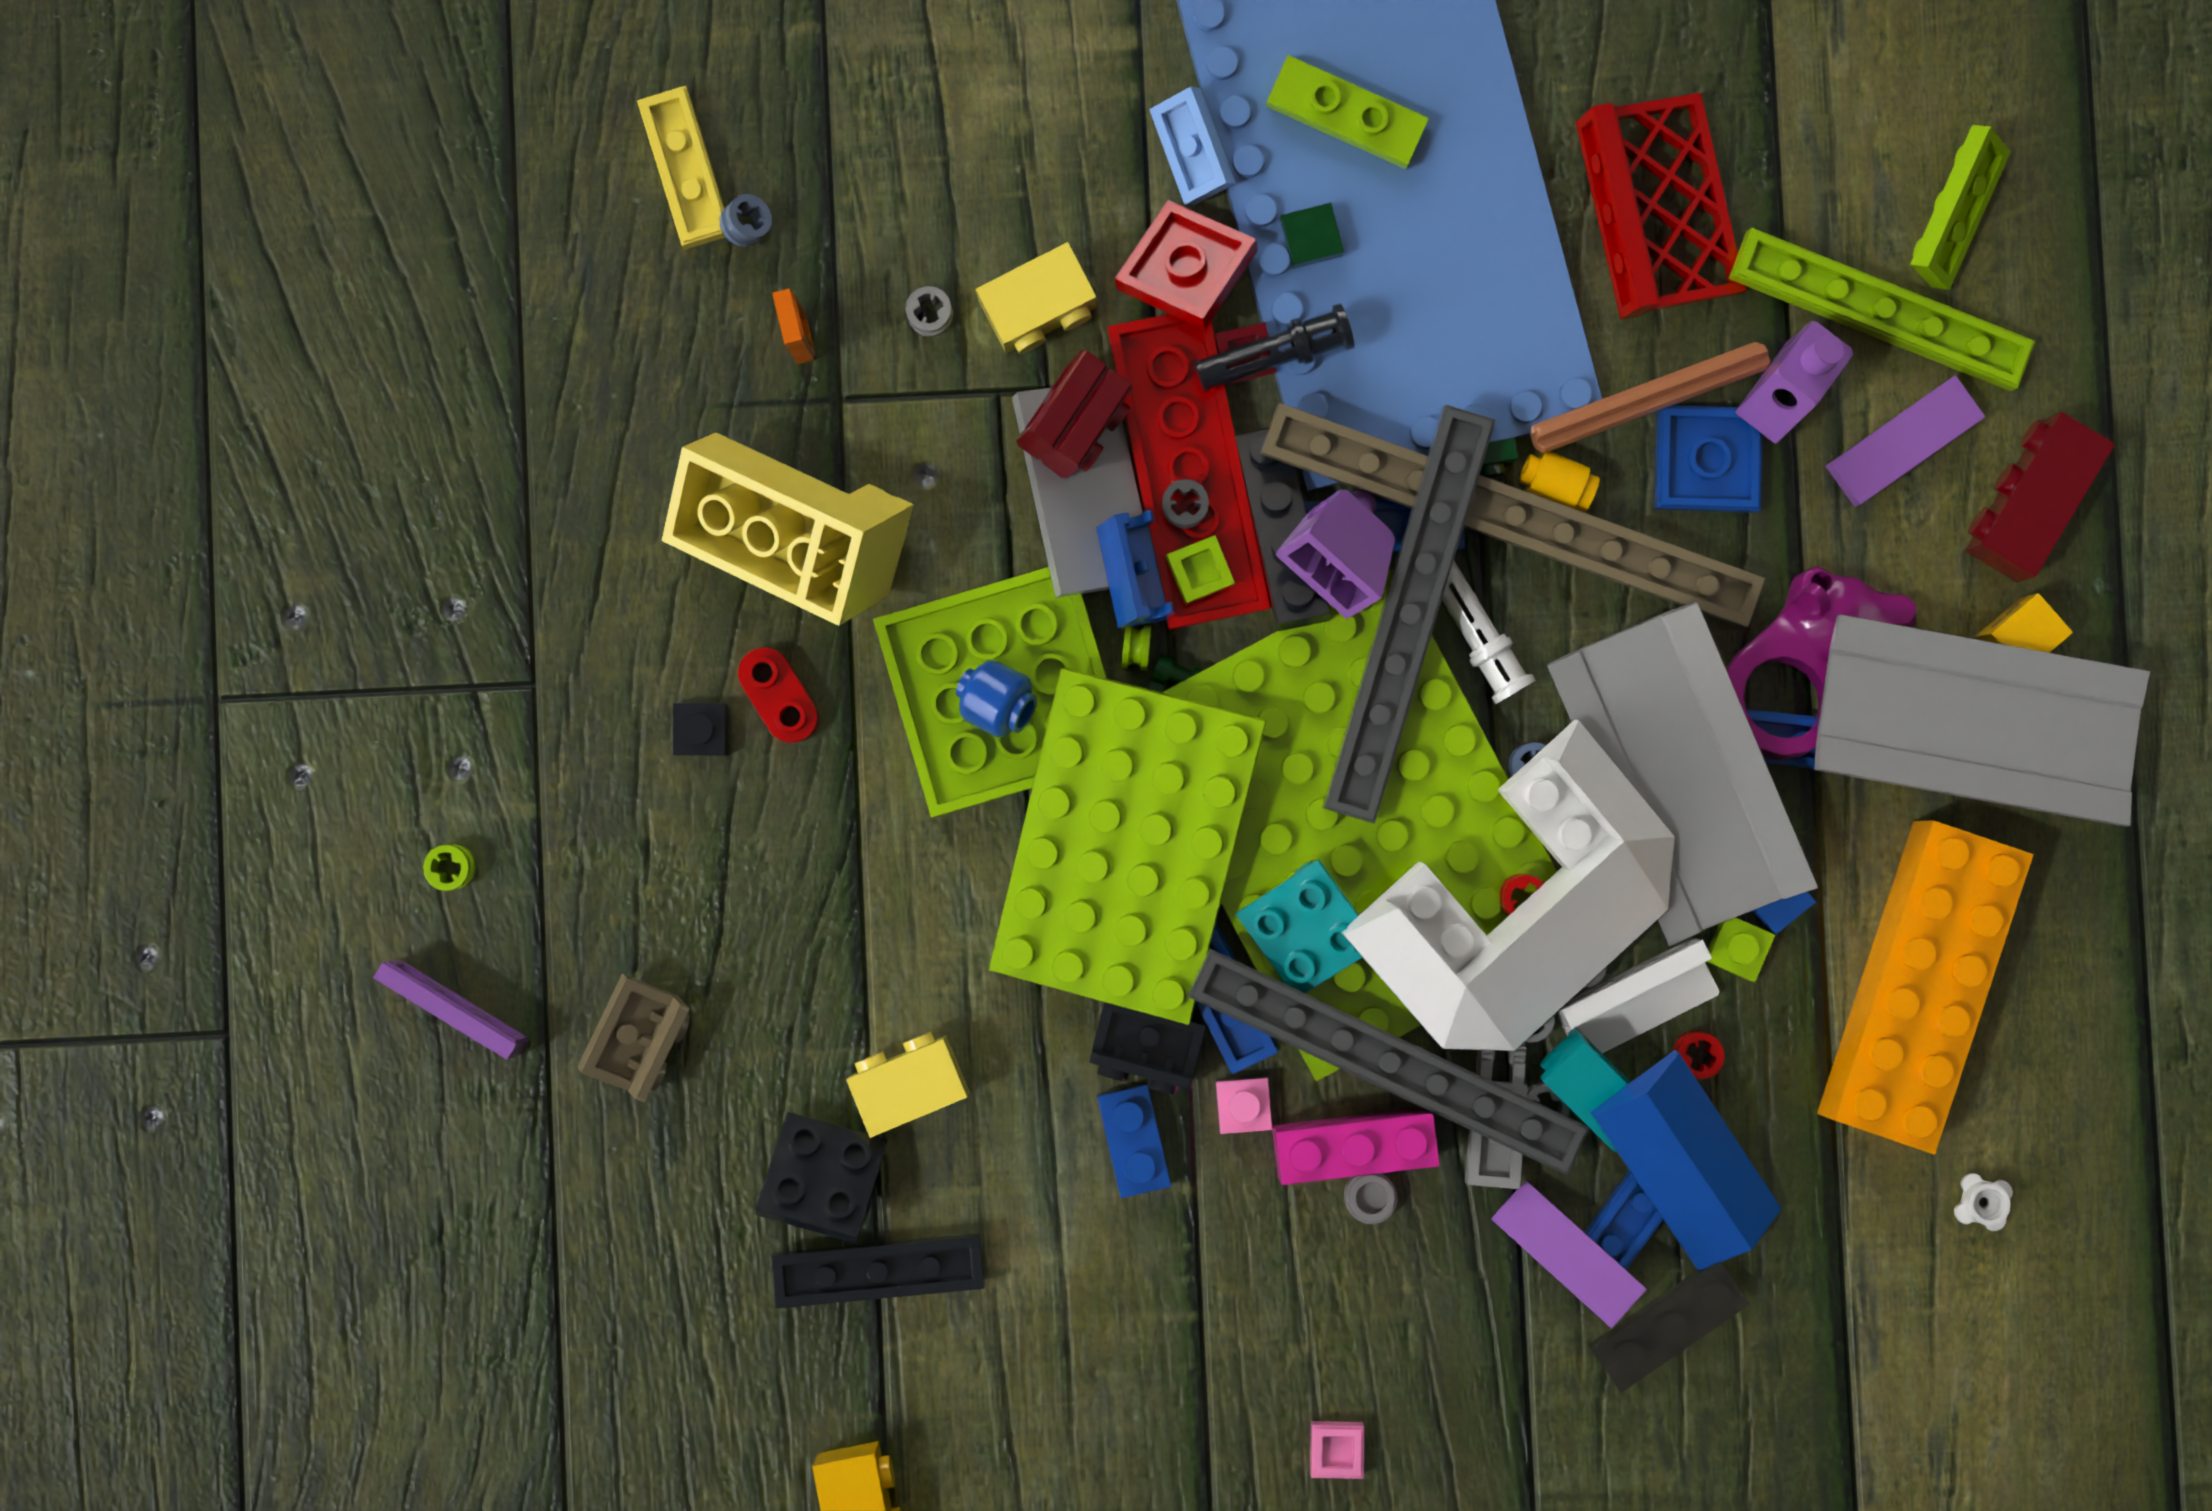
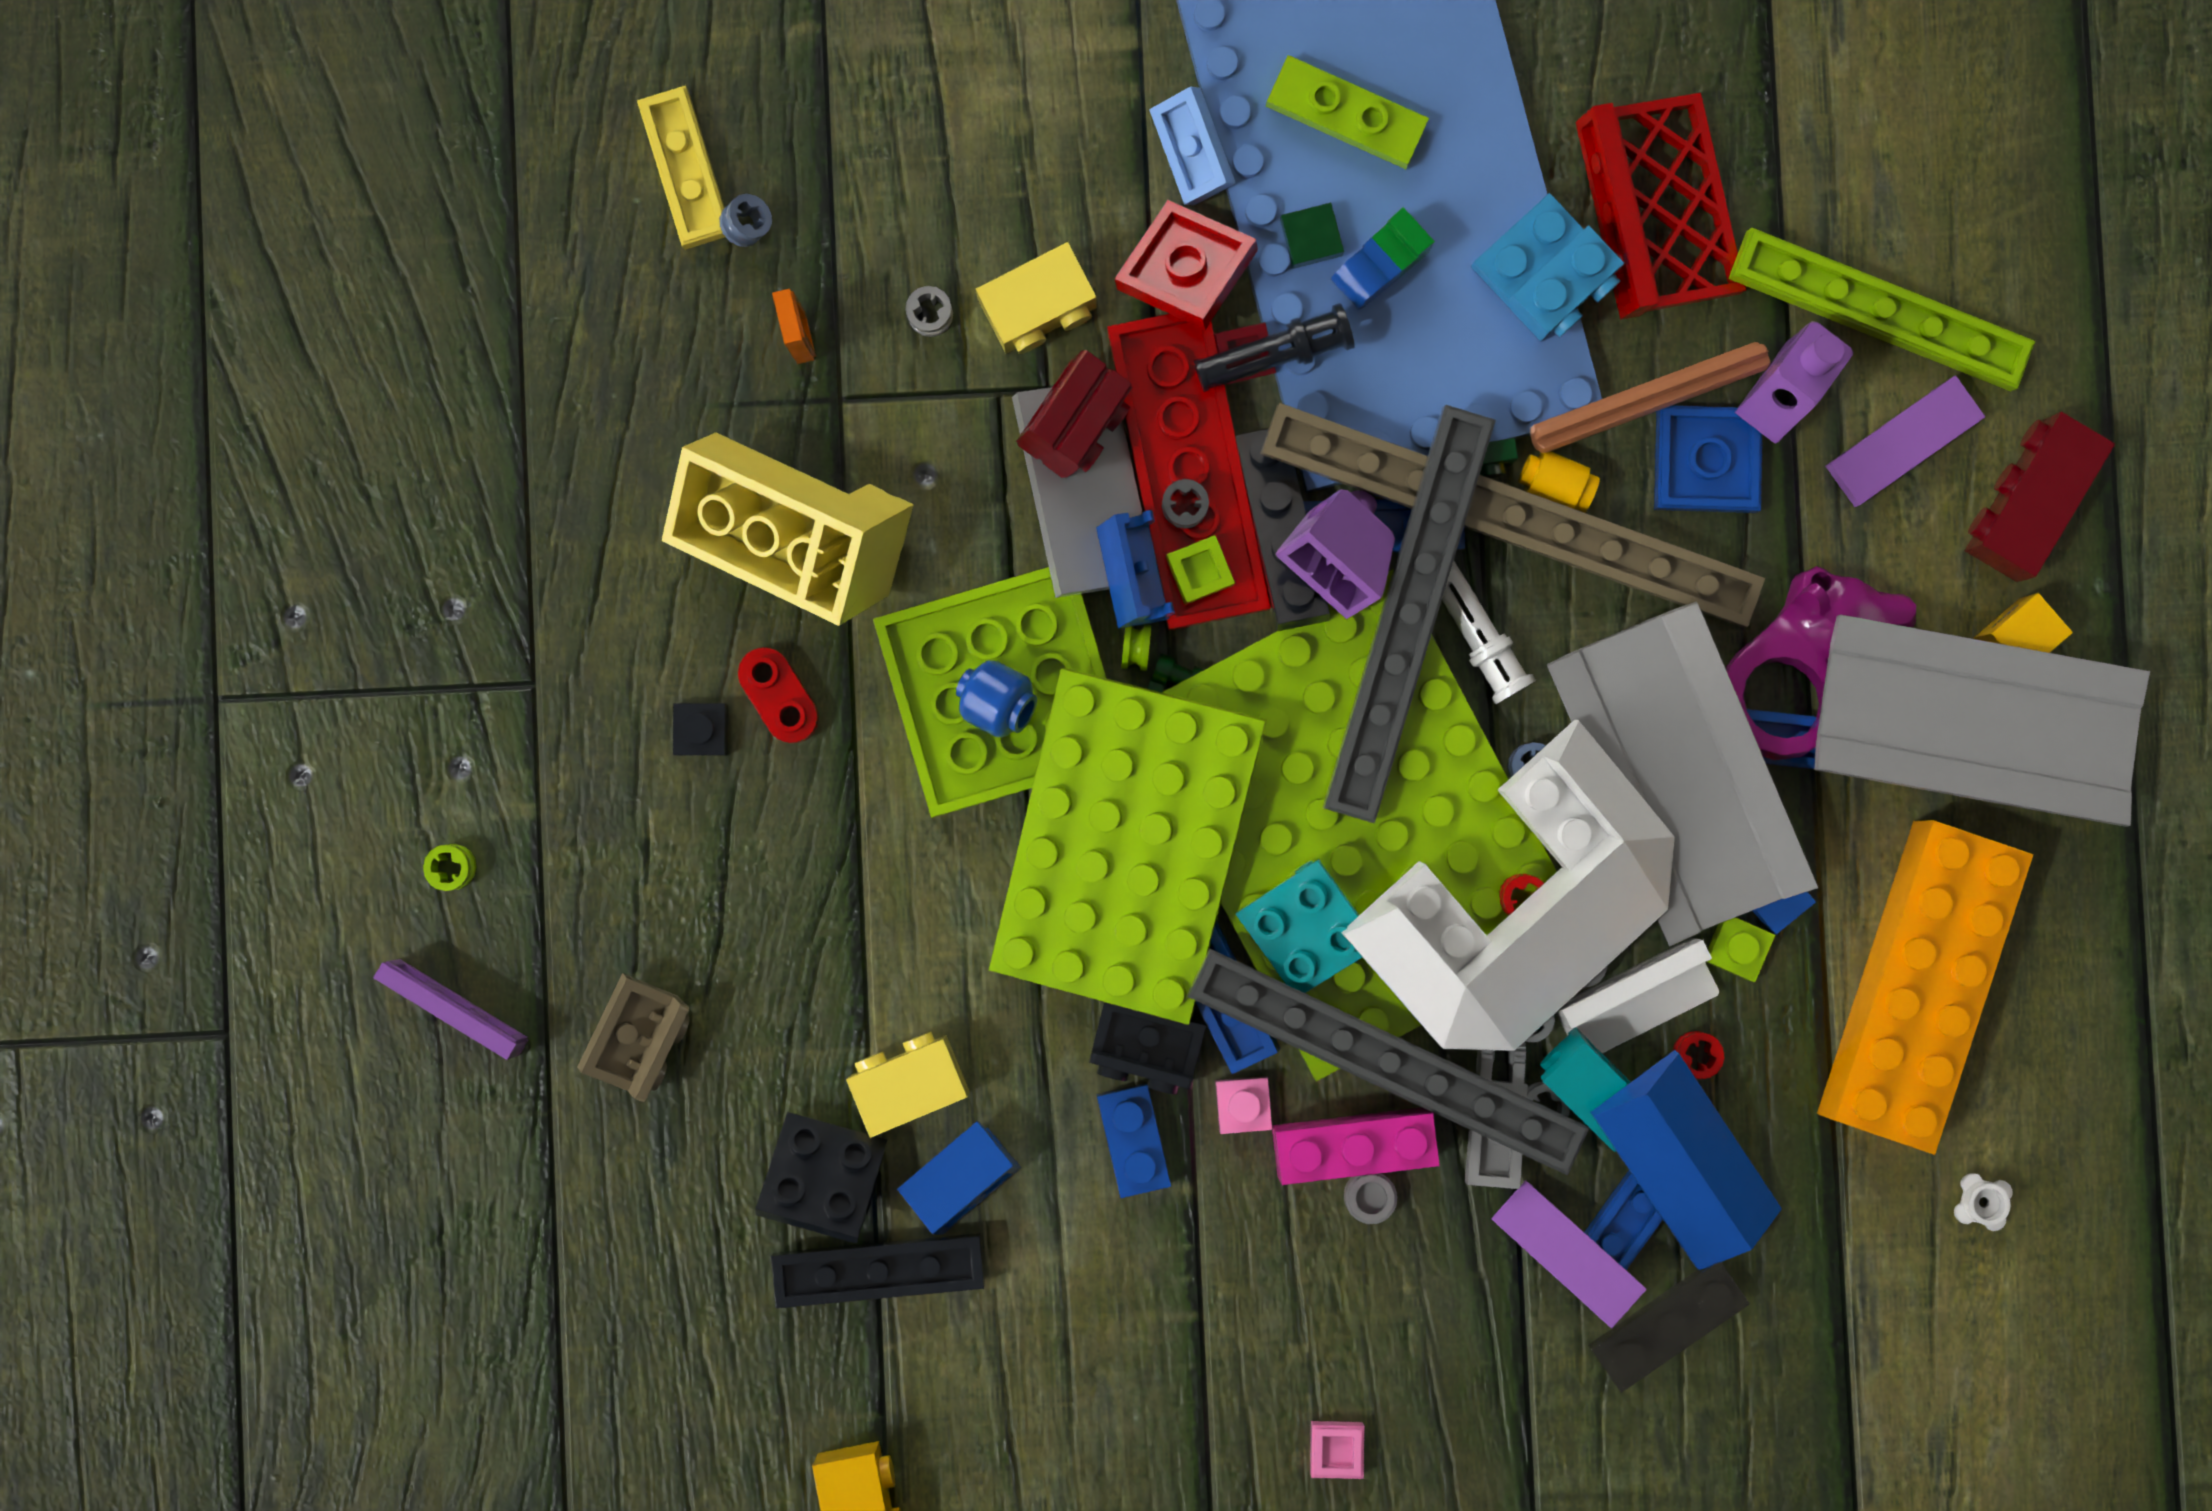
(959, 1178): none -> blue hinge
(1383, 259): none -> leg
(1548, 268): none -> dark azure plate
(1960, 207): lime plate -> none

